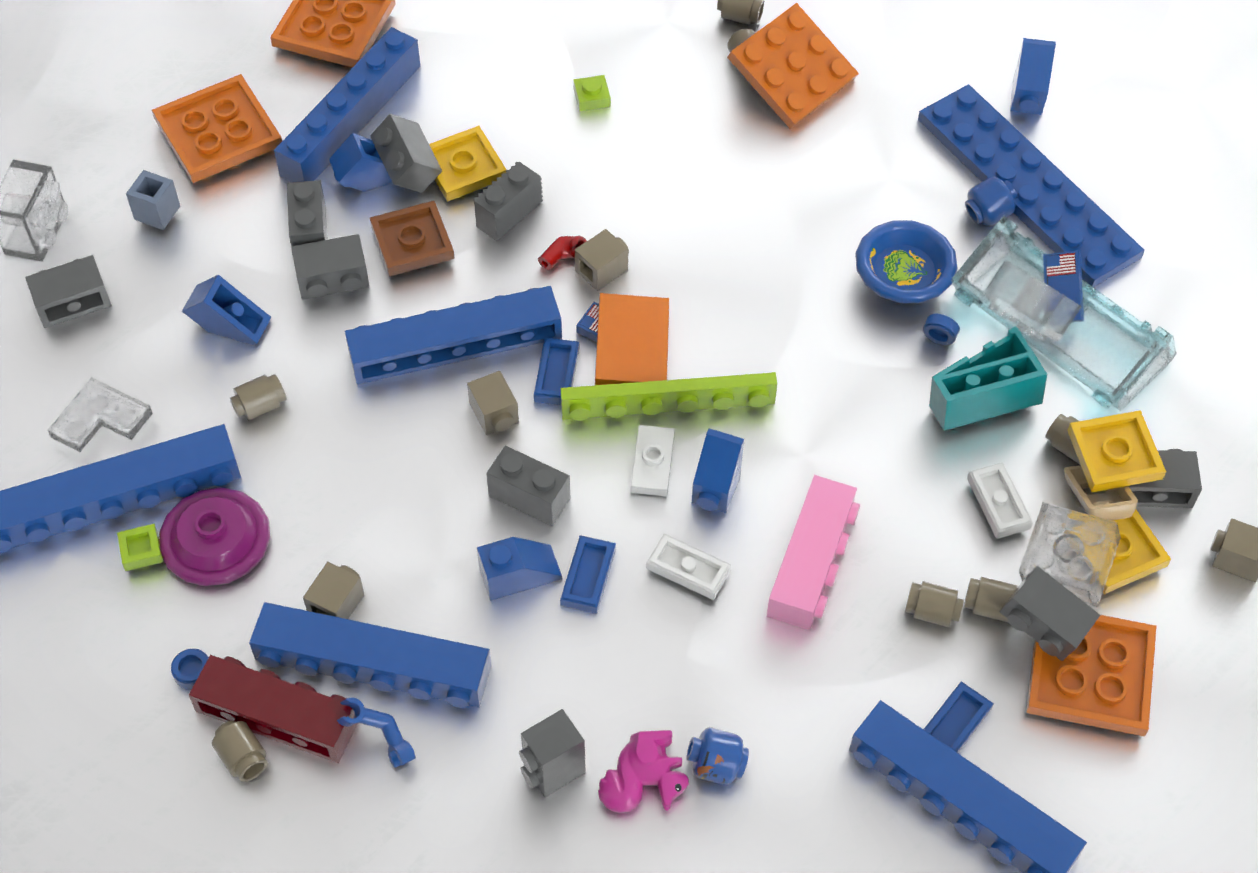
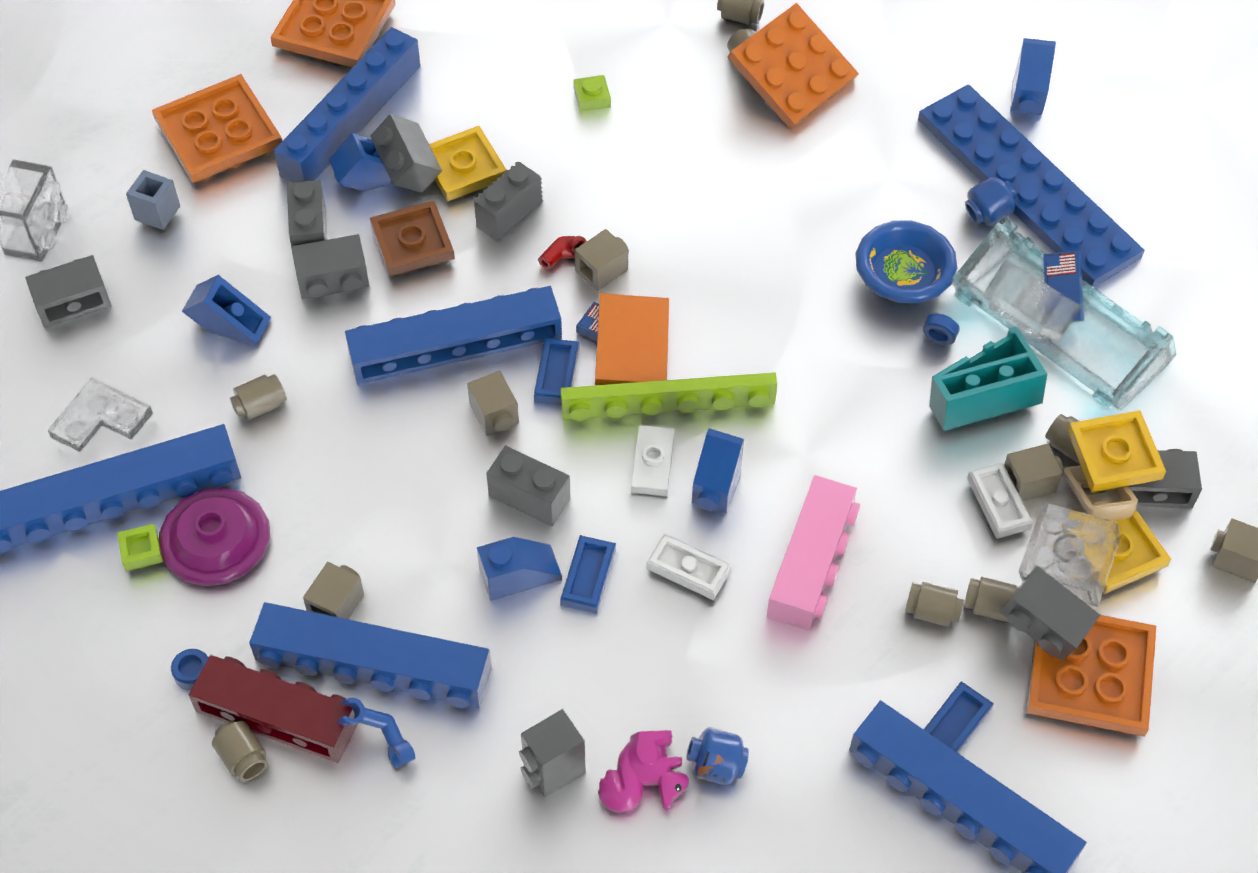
(1034, 471): none -> dark tan brick

